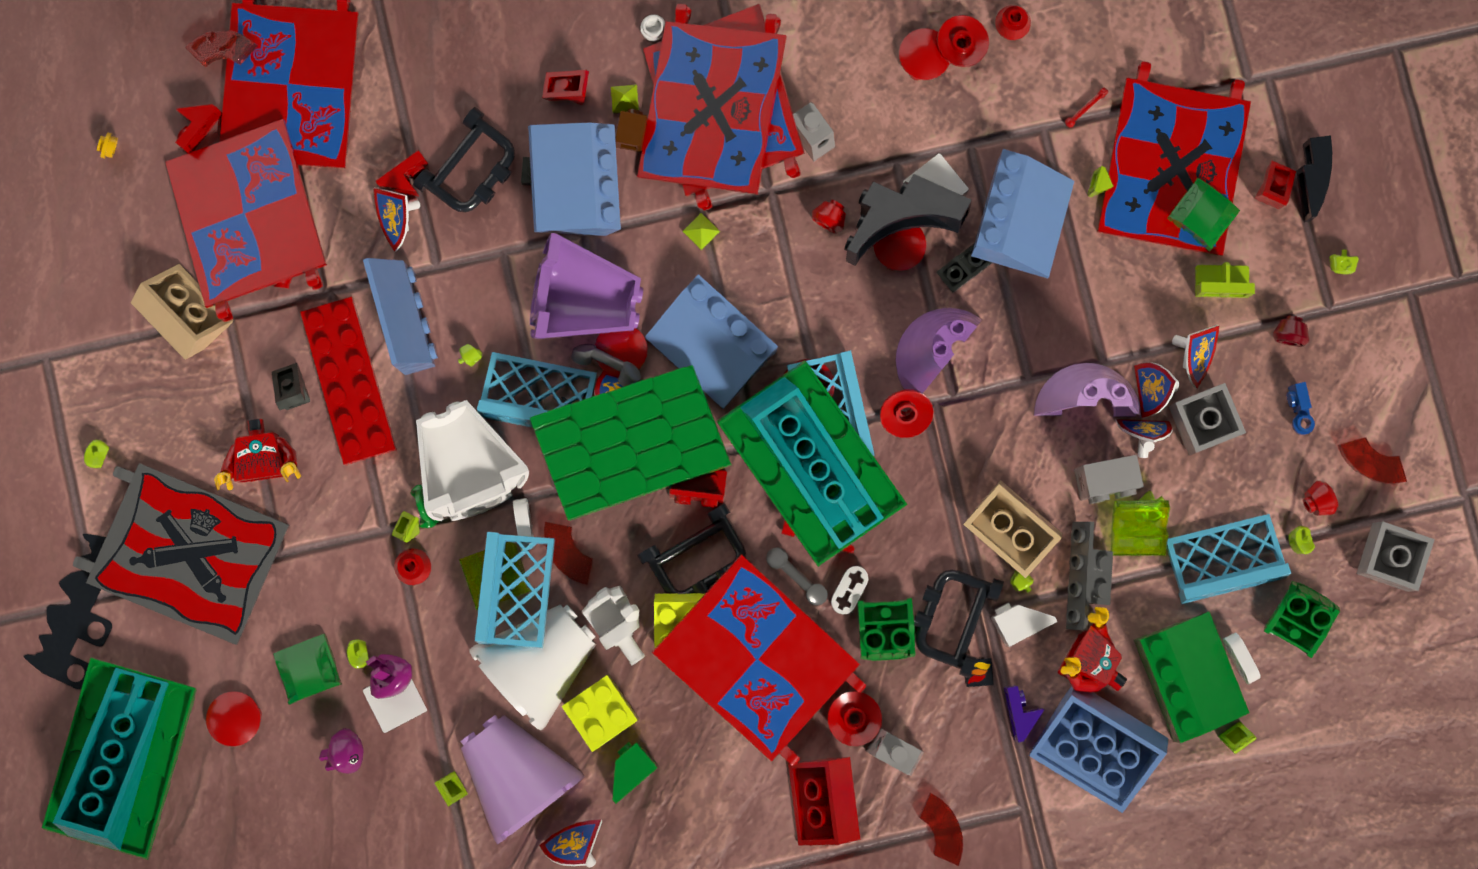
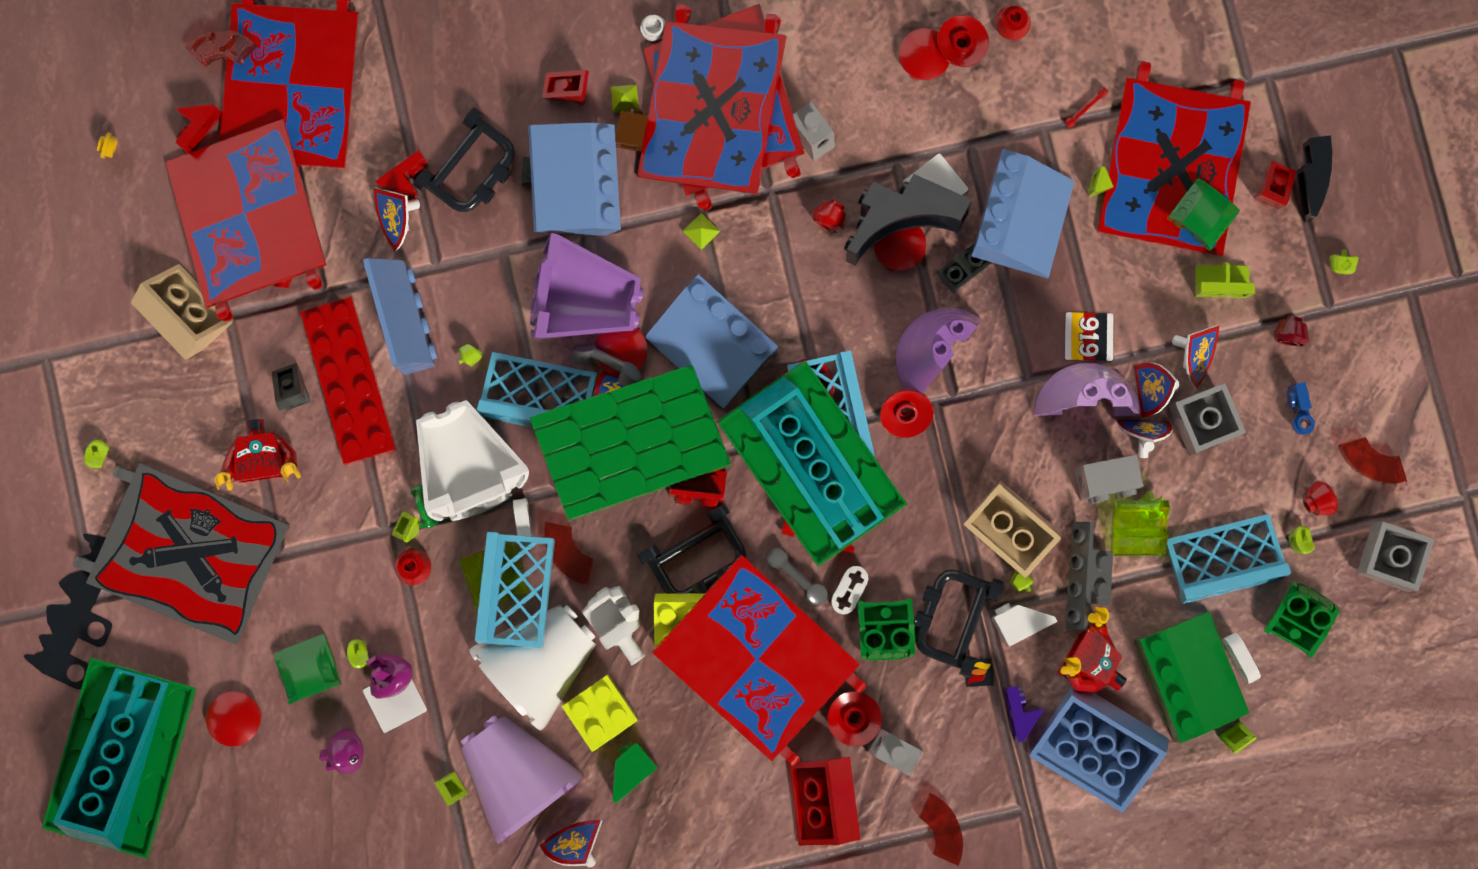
(1089, 336): none -> sticker

